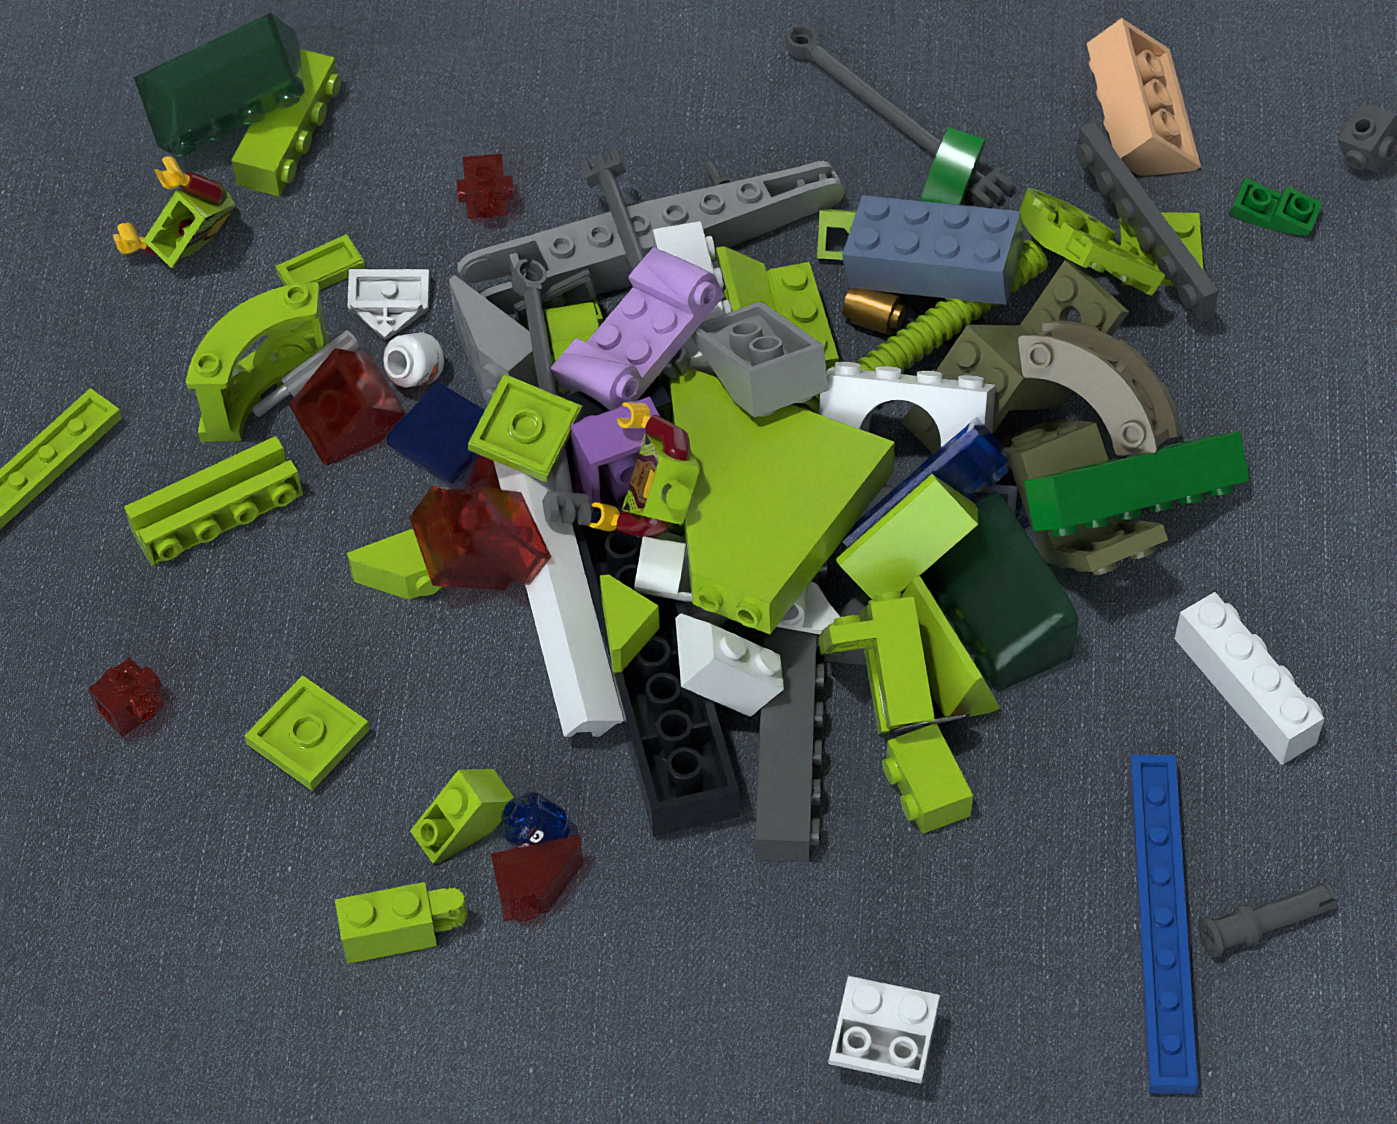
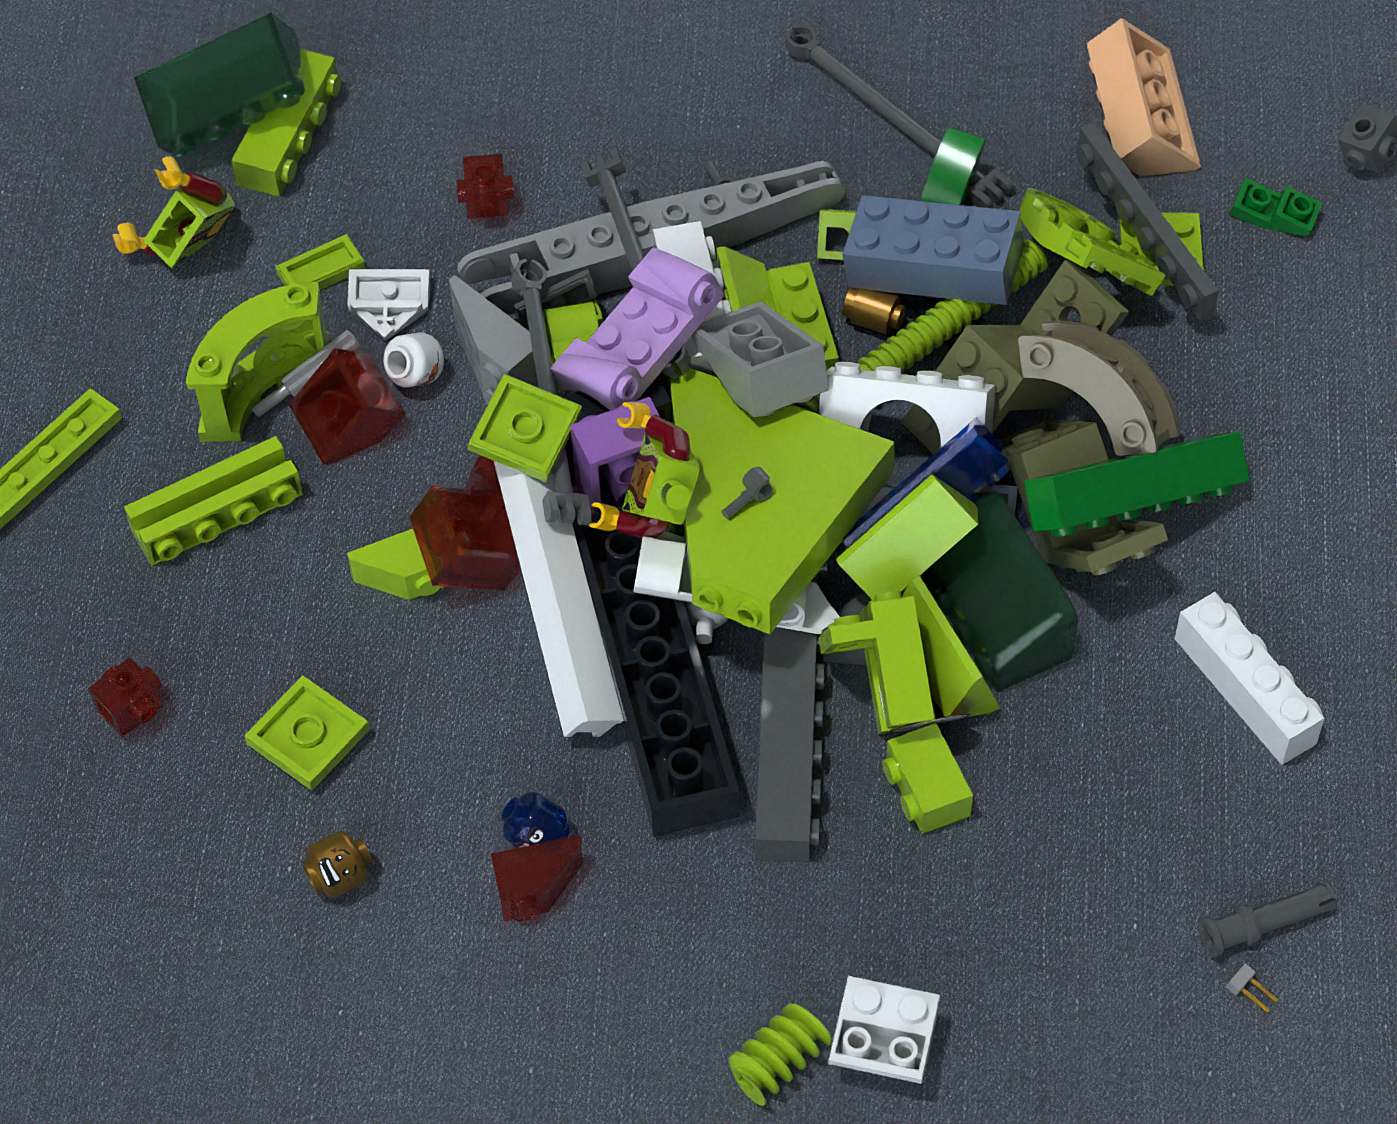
(337, 864): none -> pearl gold head
(397, 920): lime hinge -> none
(438, 432): clear blue tile -> none
(462, 813): lime slope -> none
(505, 532): clear red slope -> none
(628, 620): lime slope -> none
(726, 666): white slope -> none
(757, 487): none -> dark grey hand
(776, 1049): none -> lime piece
(1163, 925): blue plate -> none
(1241, 978): none -> piece

